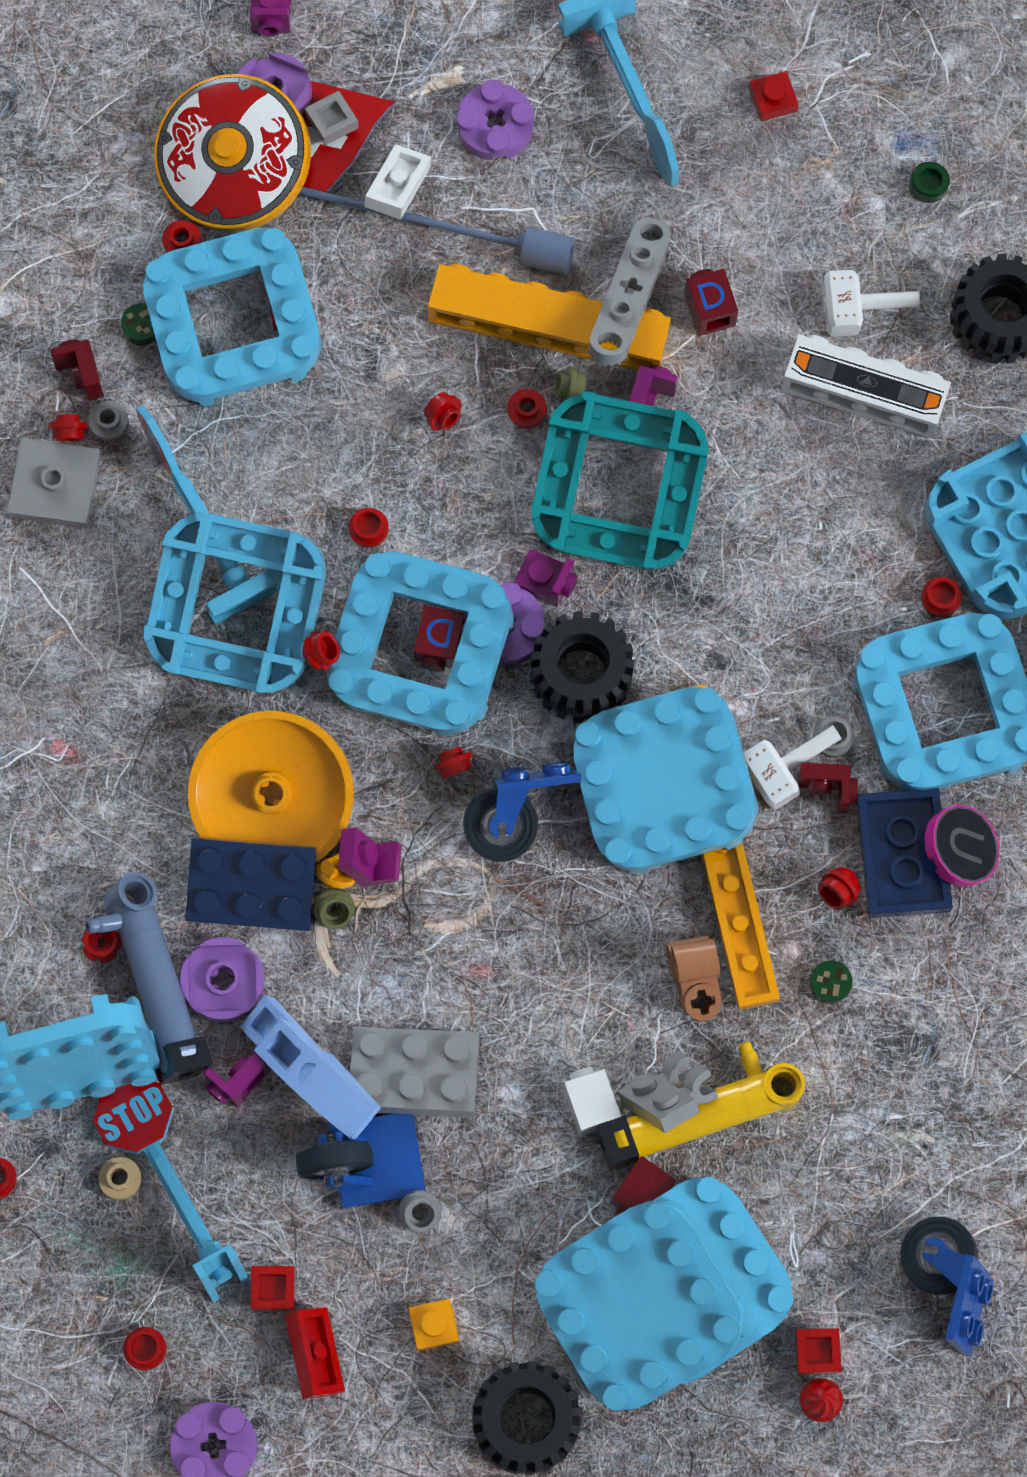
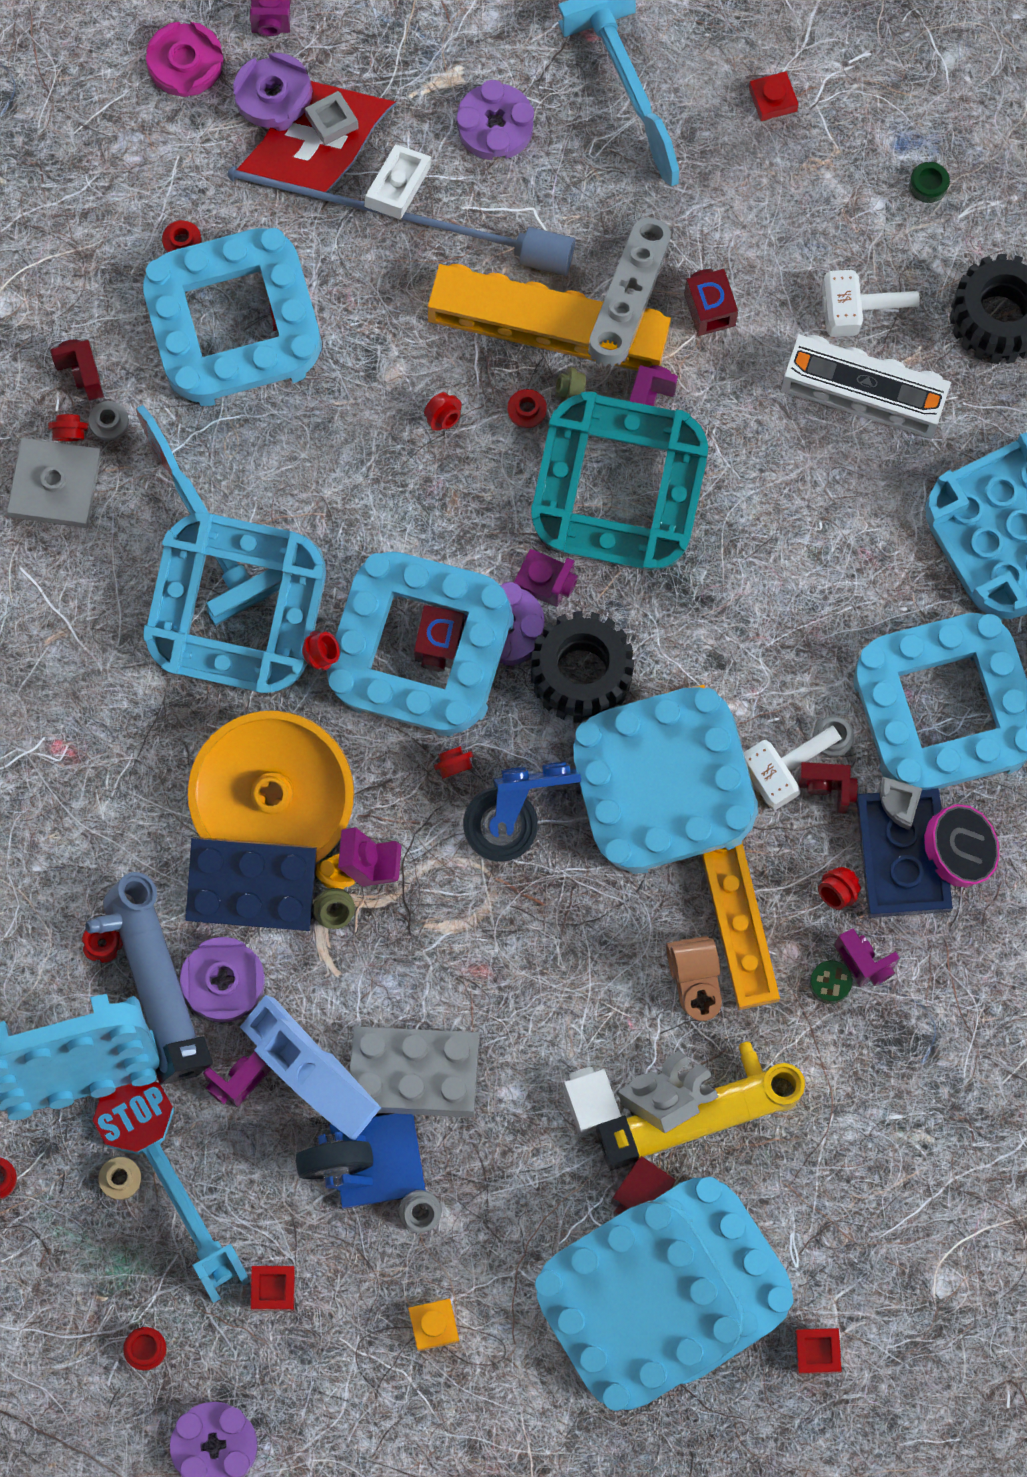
(137, 325): dark green tile -> none
(184, 58): none -> dark pink tile
(232, 152): dish -> none
(314, 1353): red plate -> none
(368, 527): red plate -> none
(533, 1379): black tyre -> none
(821, 1400): red plate -> none
(858, 956): none -> magenta bracket
(899, 801): none -> light grey tile
(941, 597): red plate -> none
(943, 1260): plate -> none

